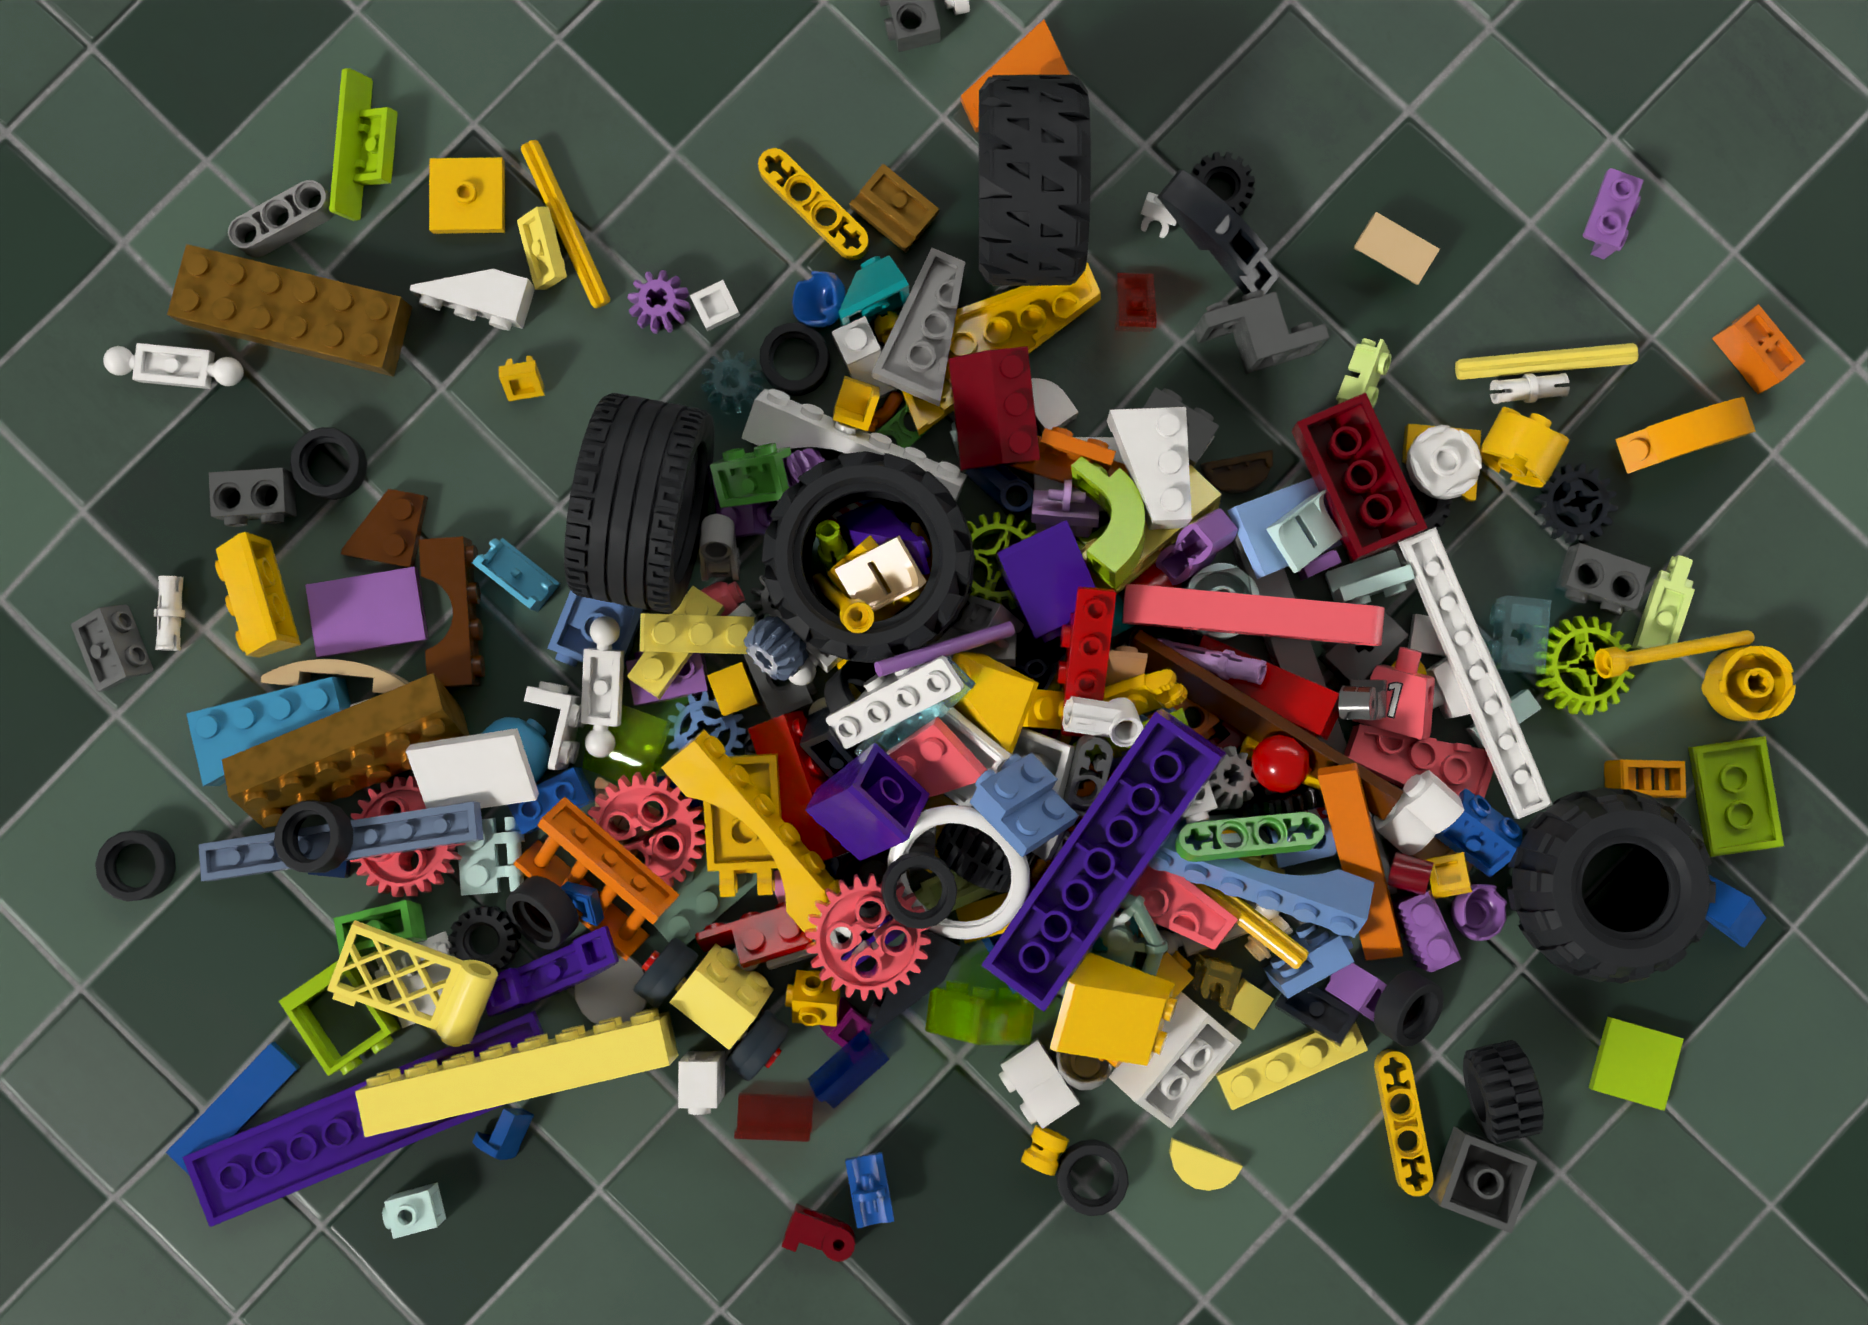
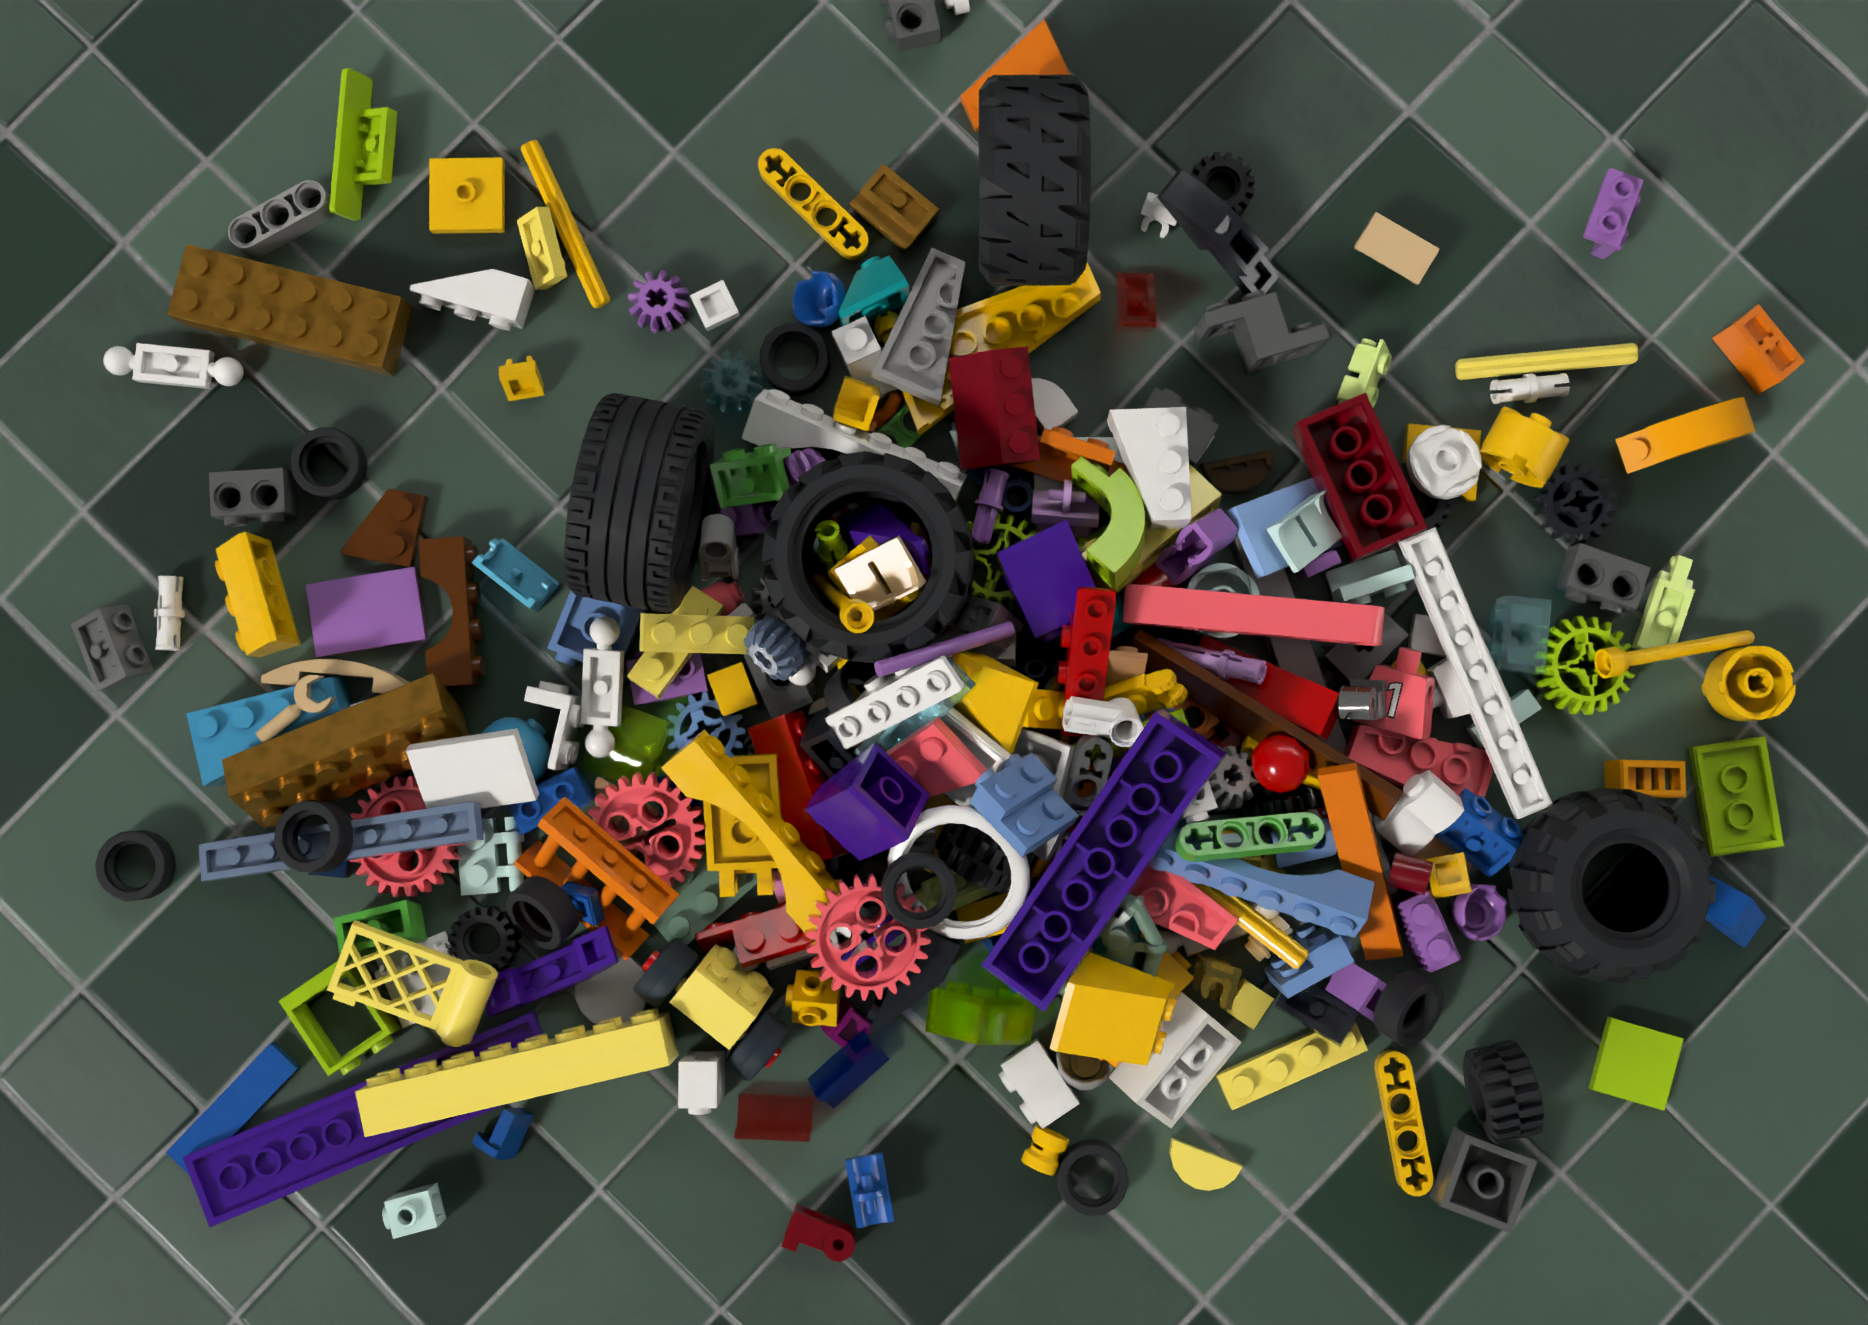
(303, 701): none -> tan piece
(988, 505): none -> medium lavender axle

